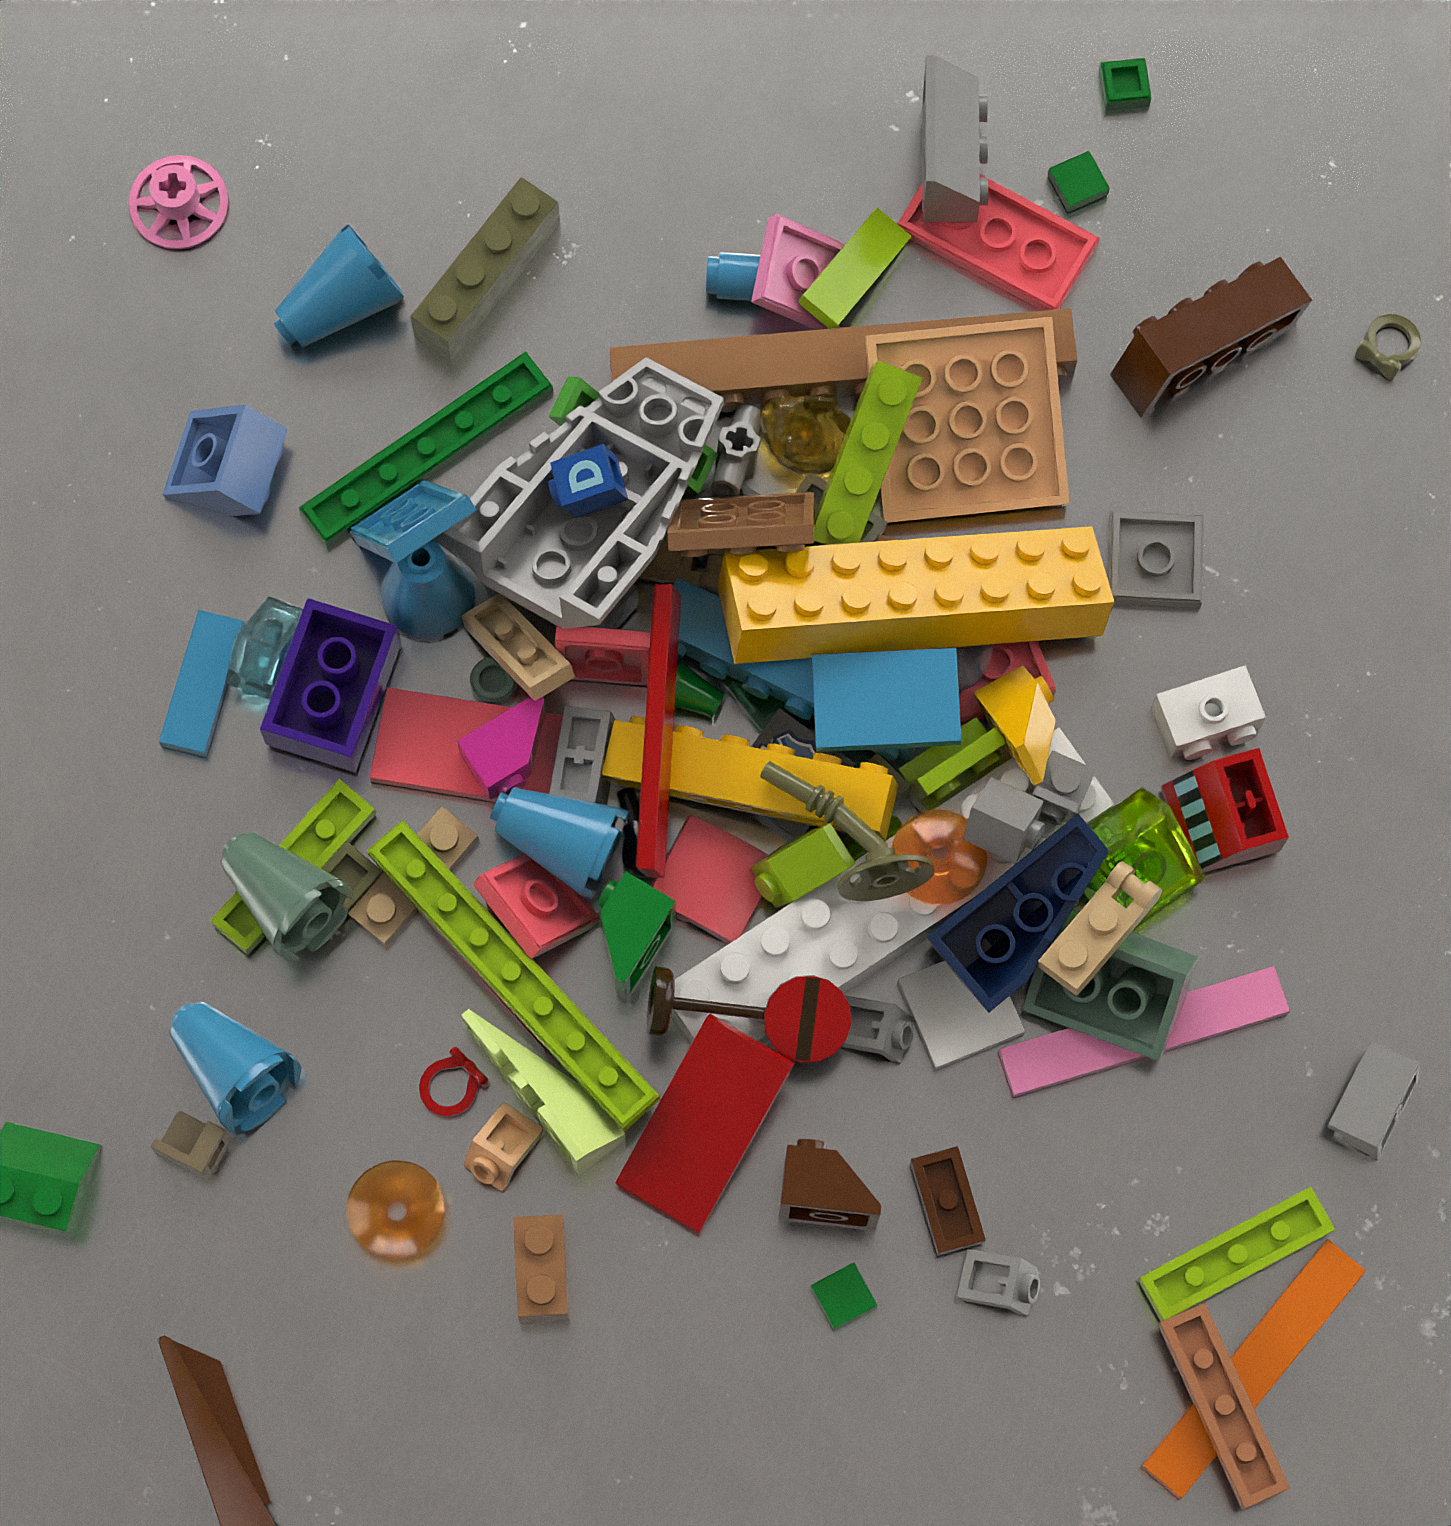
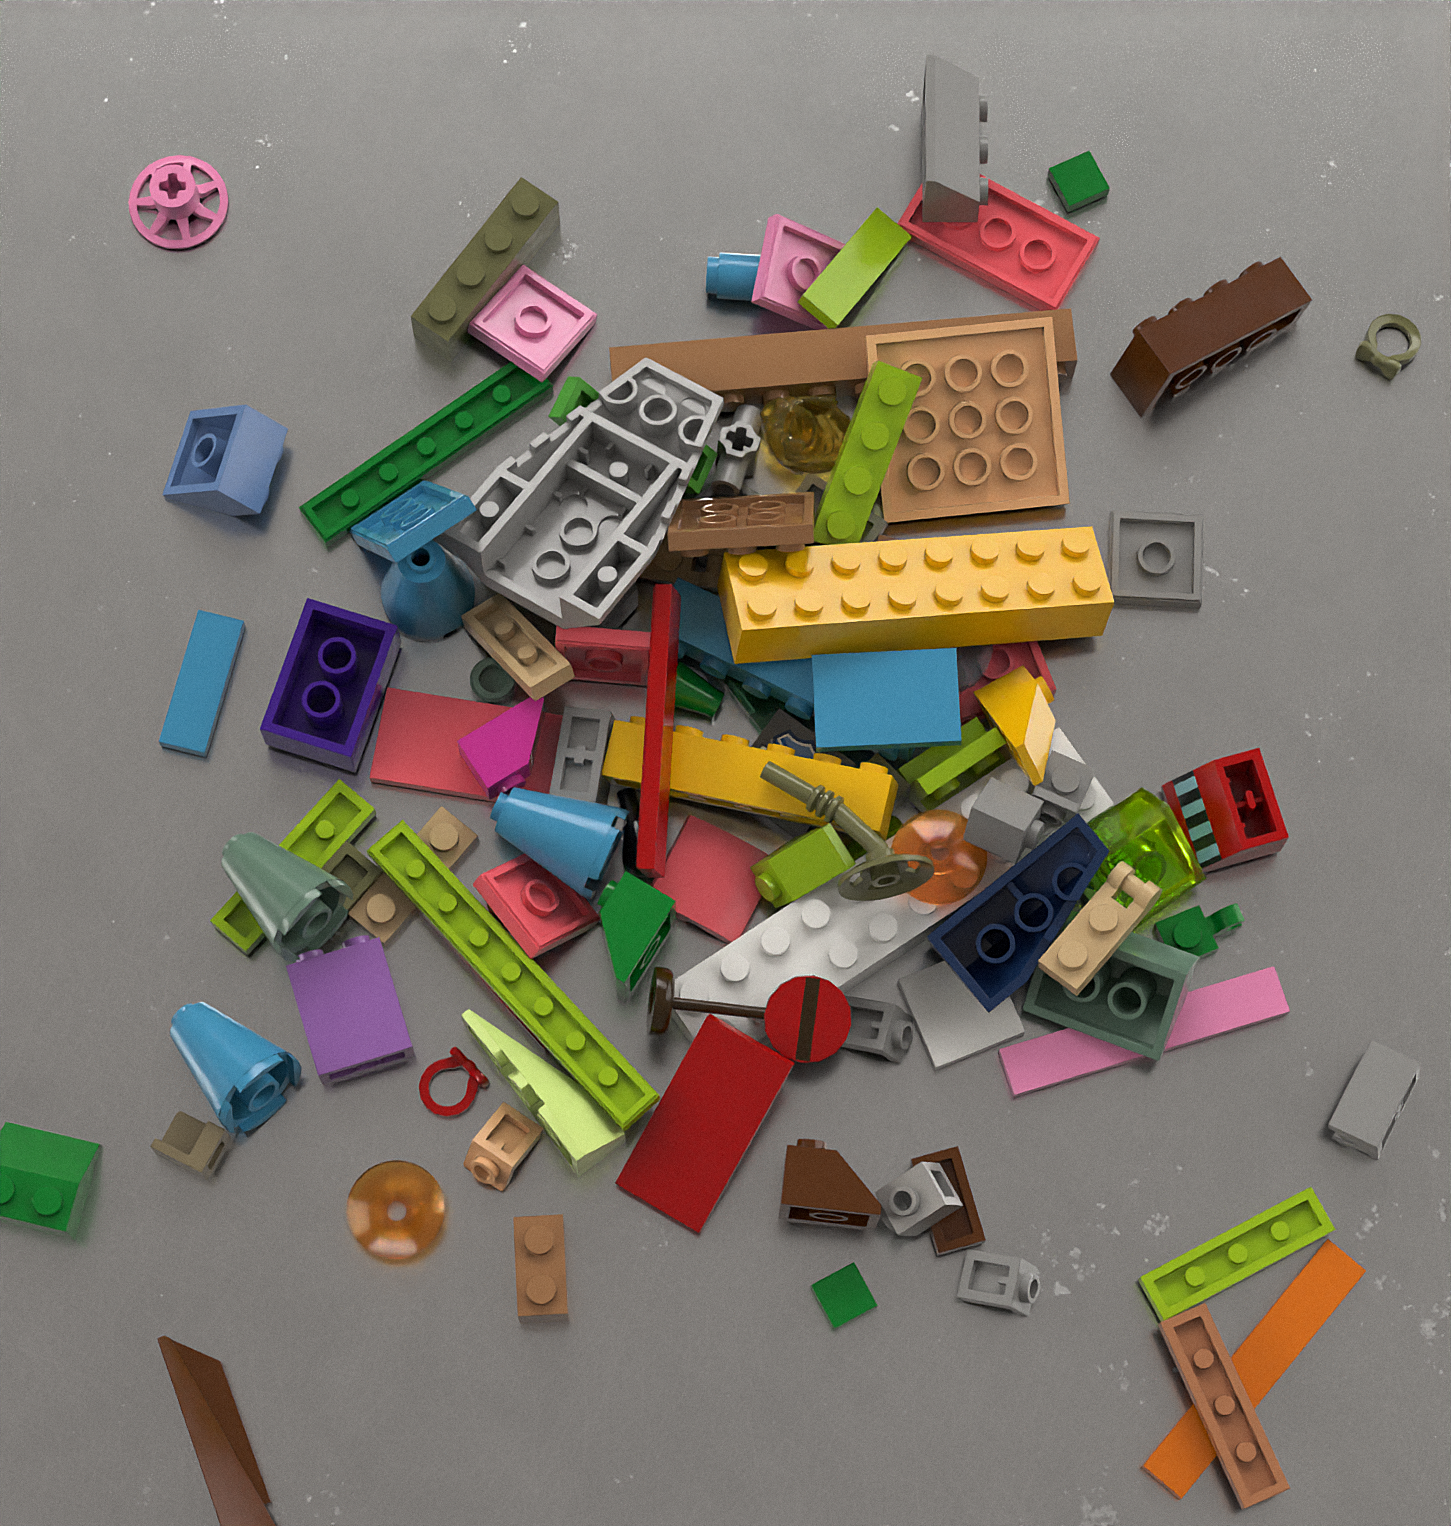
(262, 648): clear light blue slope -> none
(336, 291): dark azure cone -> none
(350, 1009): none -> medium lavender brick
(532, 323): none -> bright pink tile
(587, 481): blue brick -> none
(917, 1199): none -> light grey brick
(1125, 83): green tile -> none
(1195, 932): none -> green plate
(1208, 713): white brick -> none

